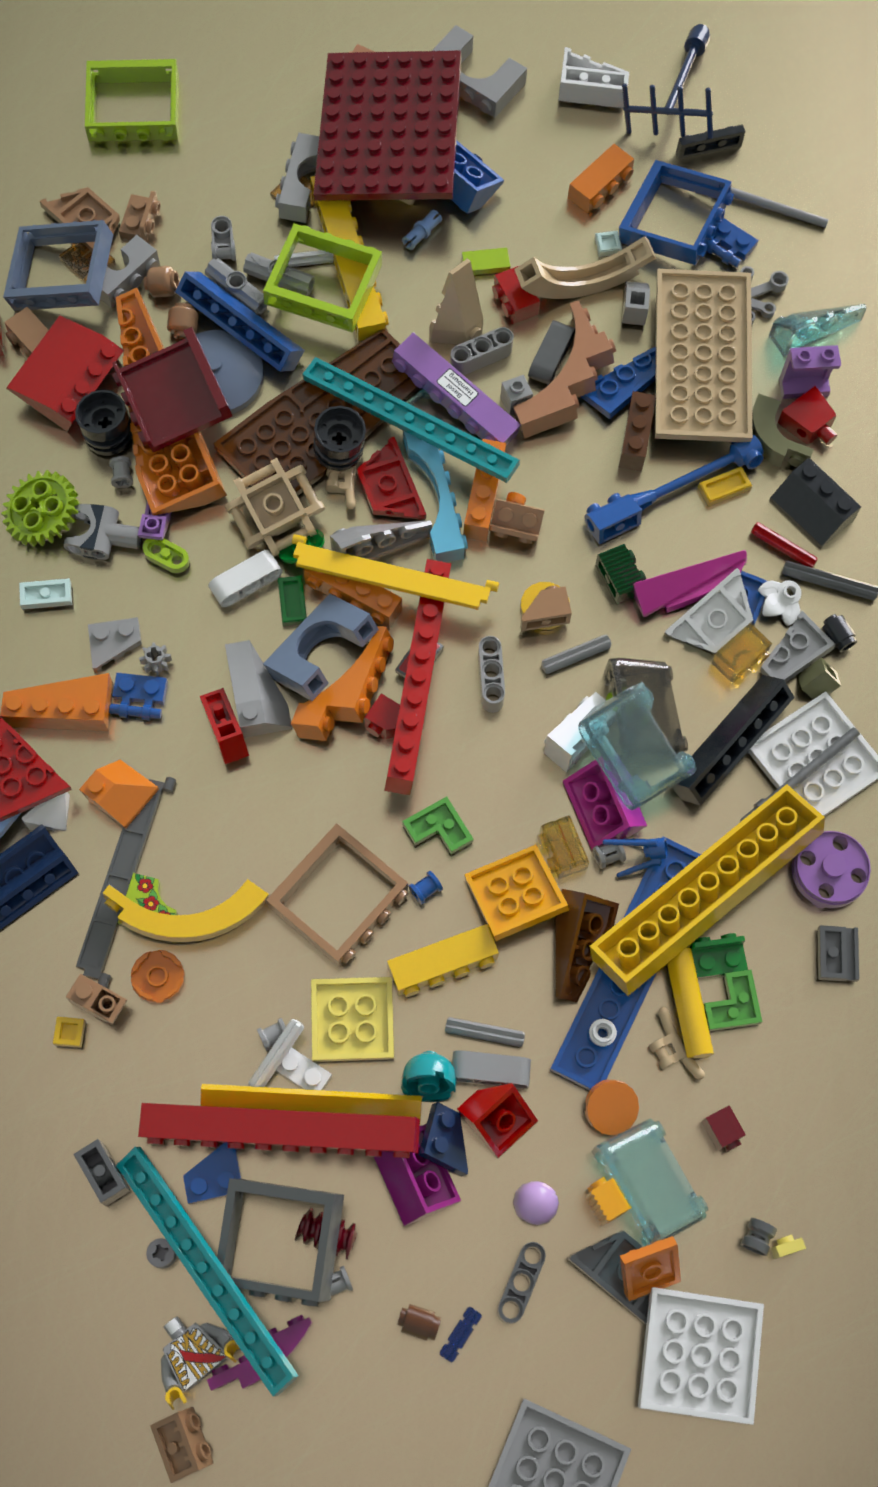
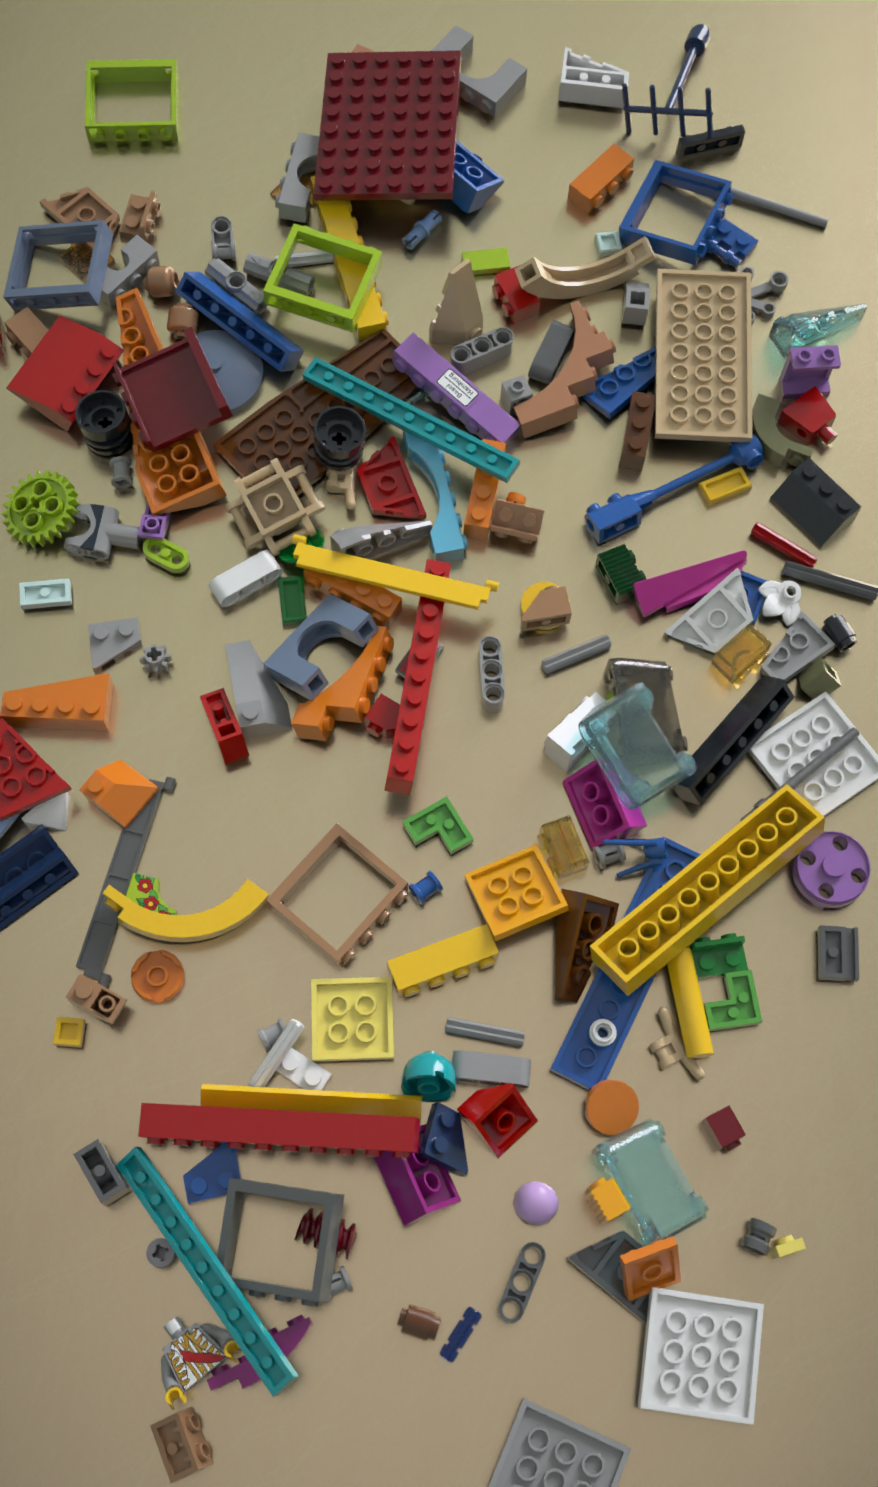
(141, 689): blue plate -> none

